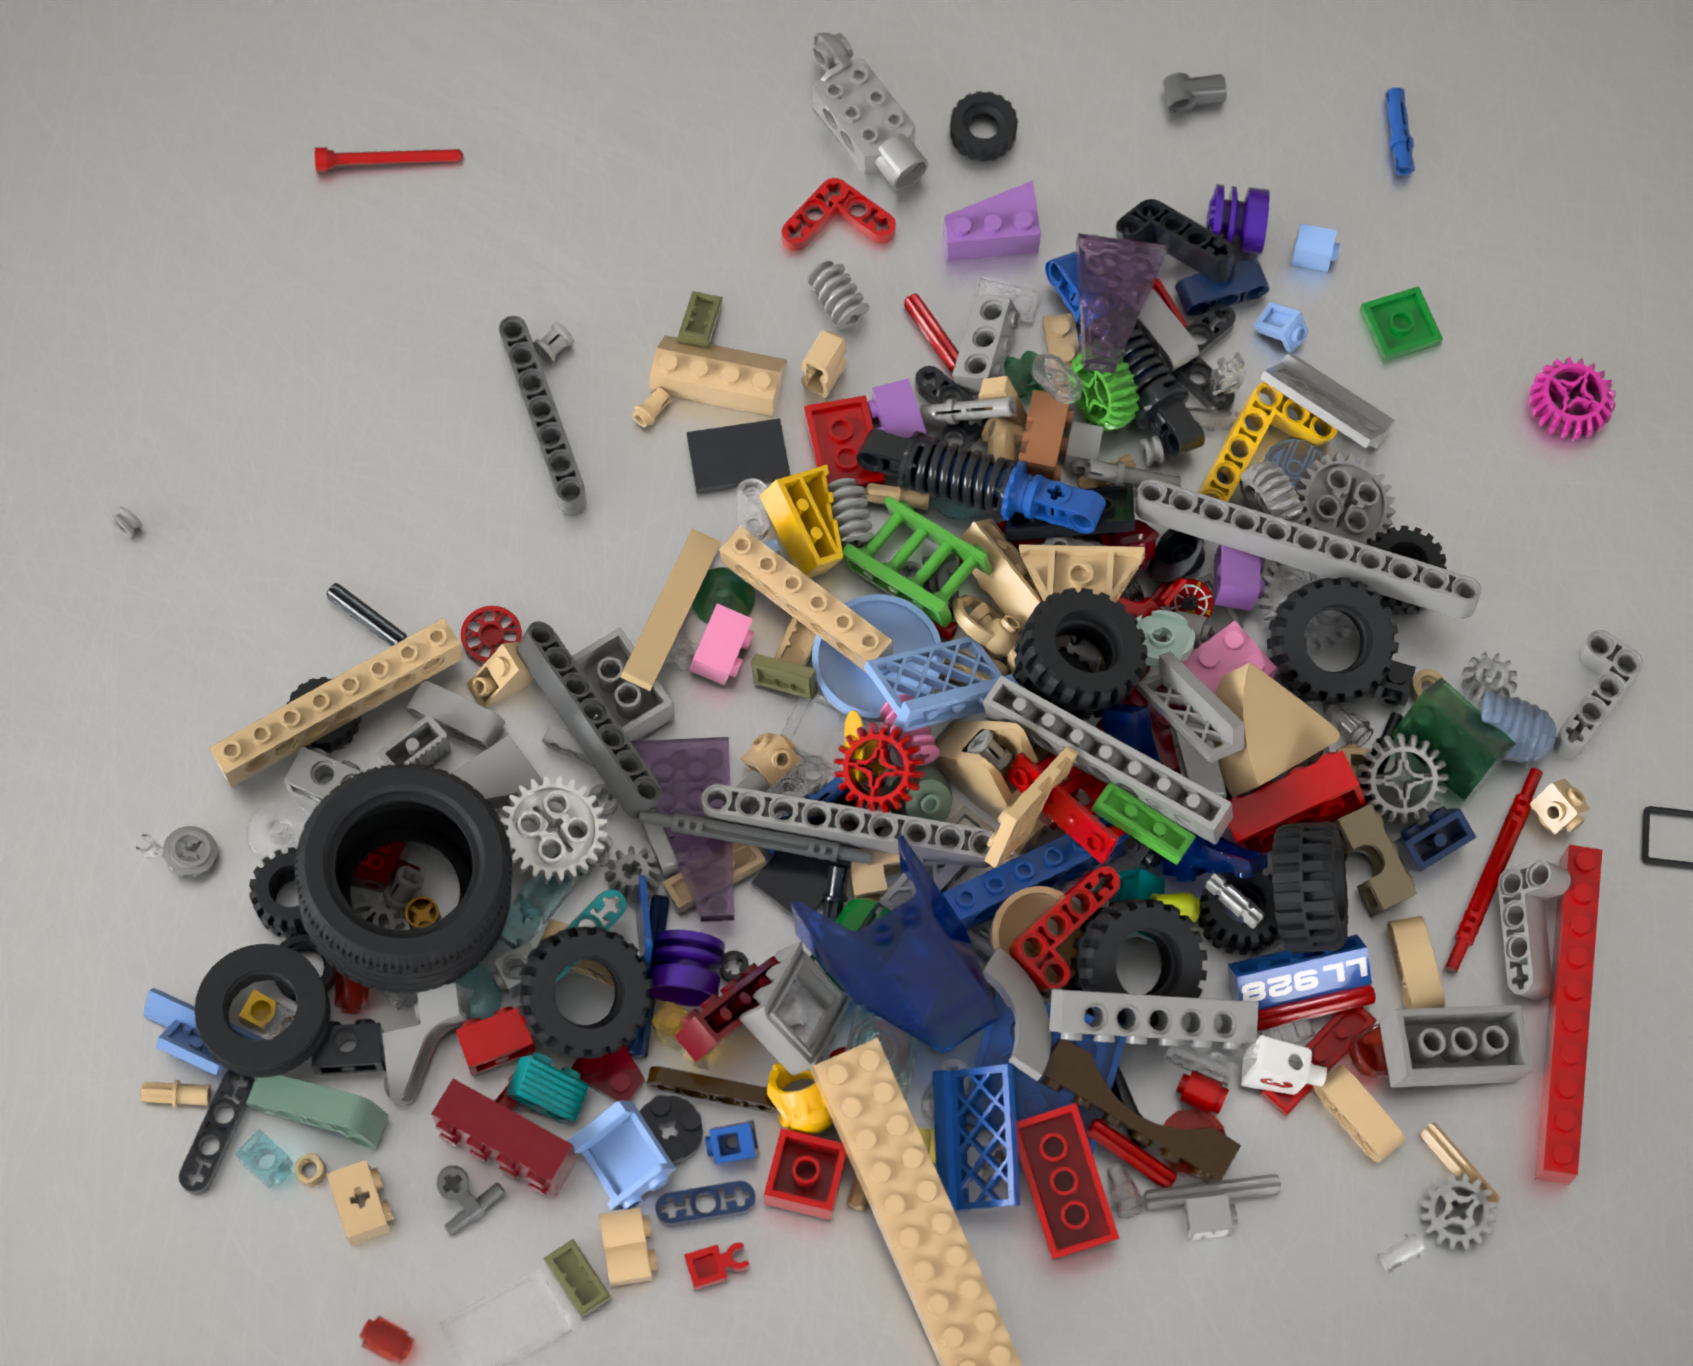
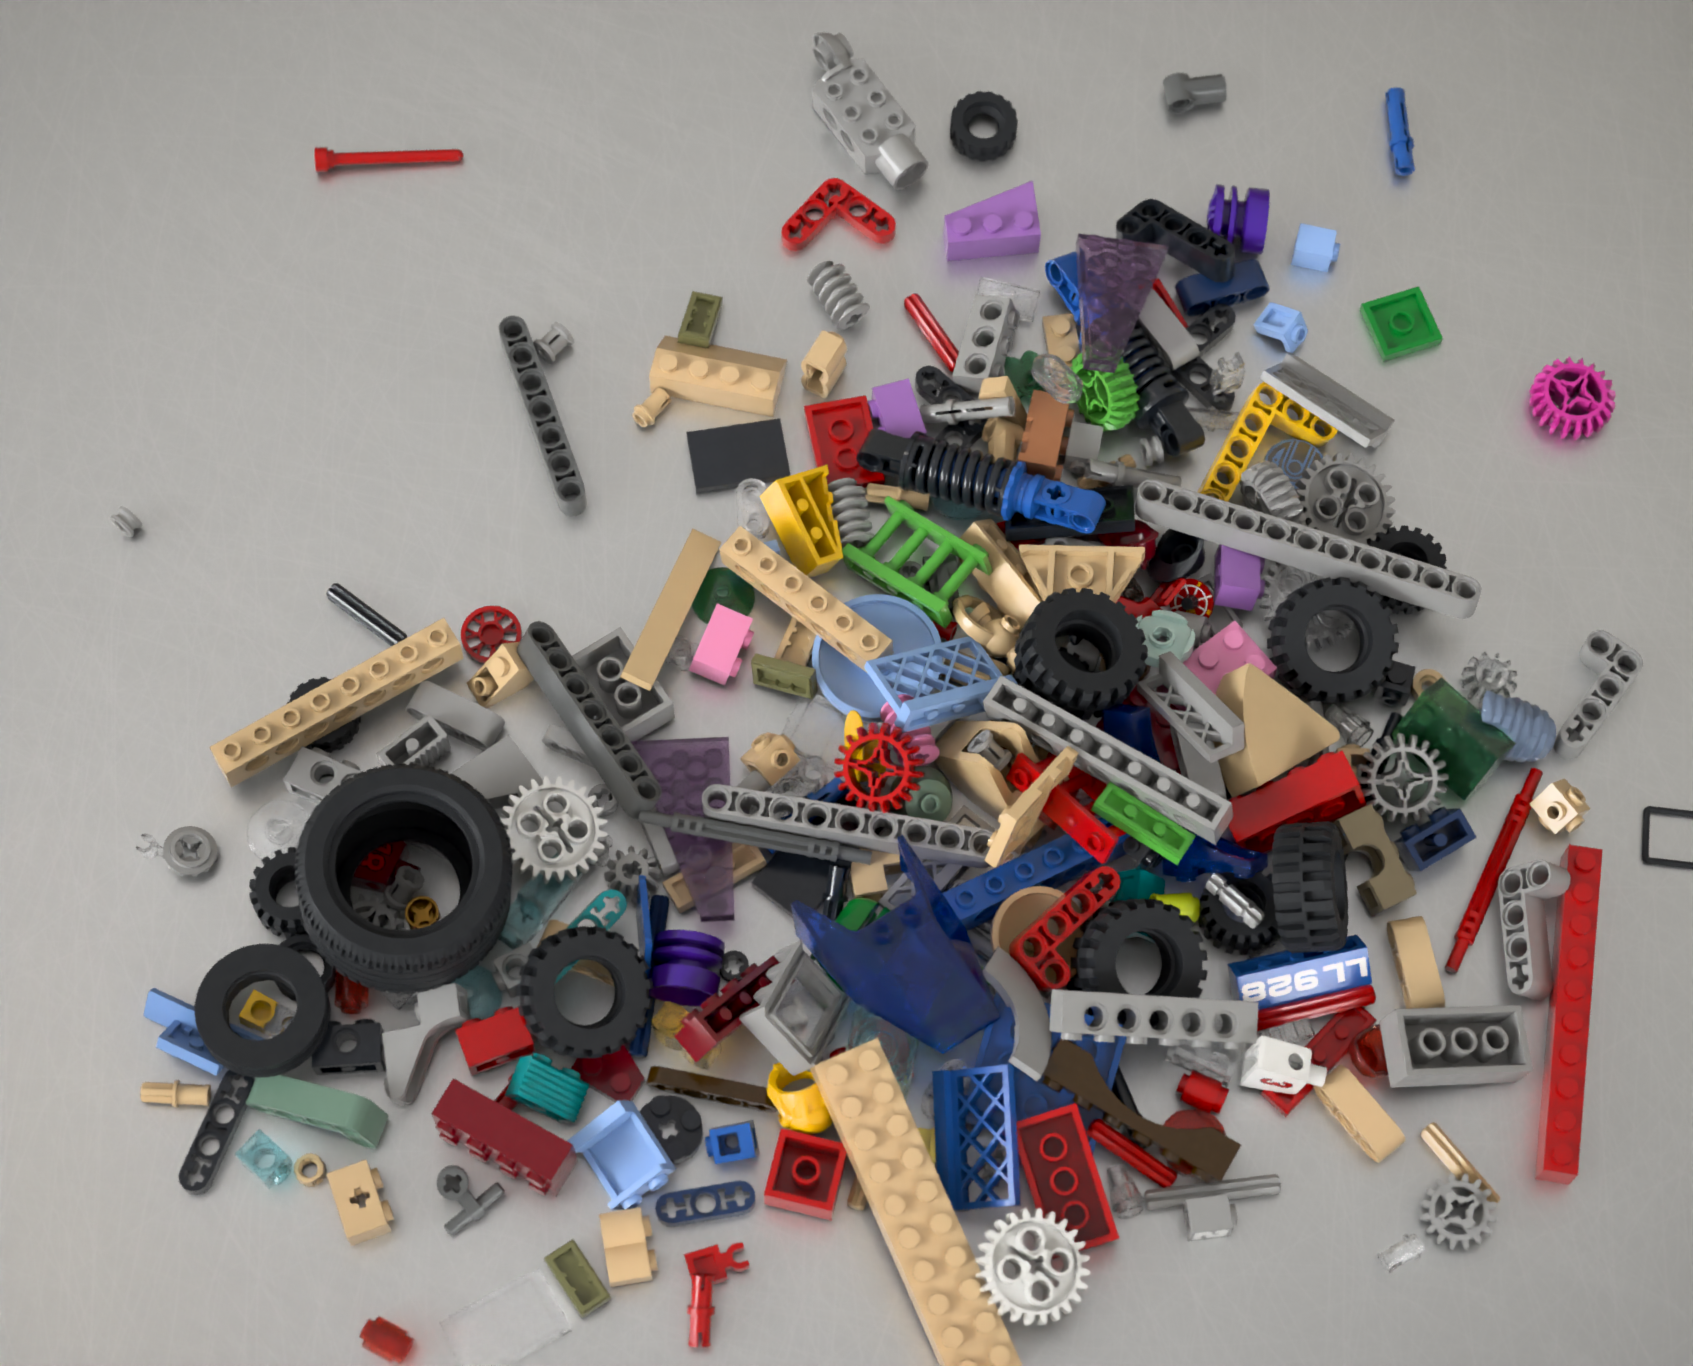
(701, 1309): none -> red pin
(1016, 1293): none -> white gear

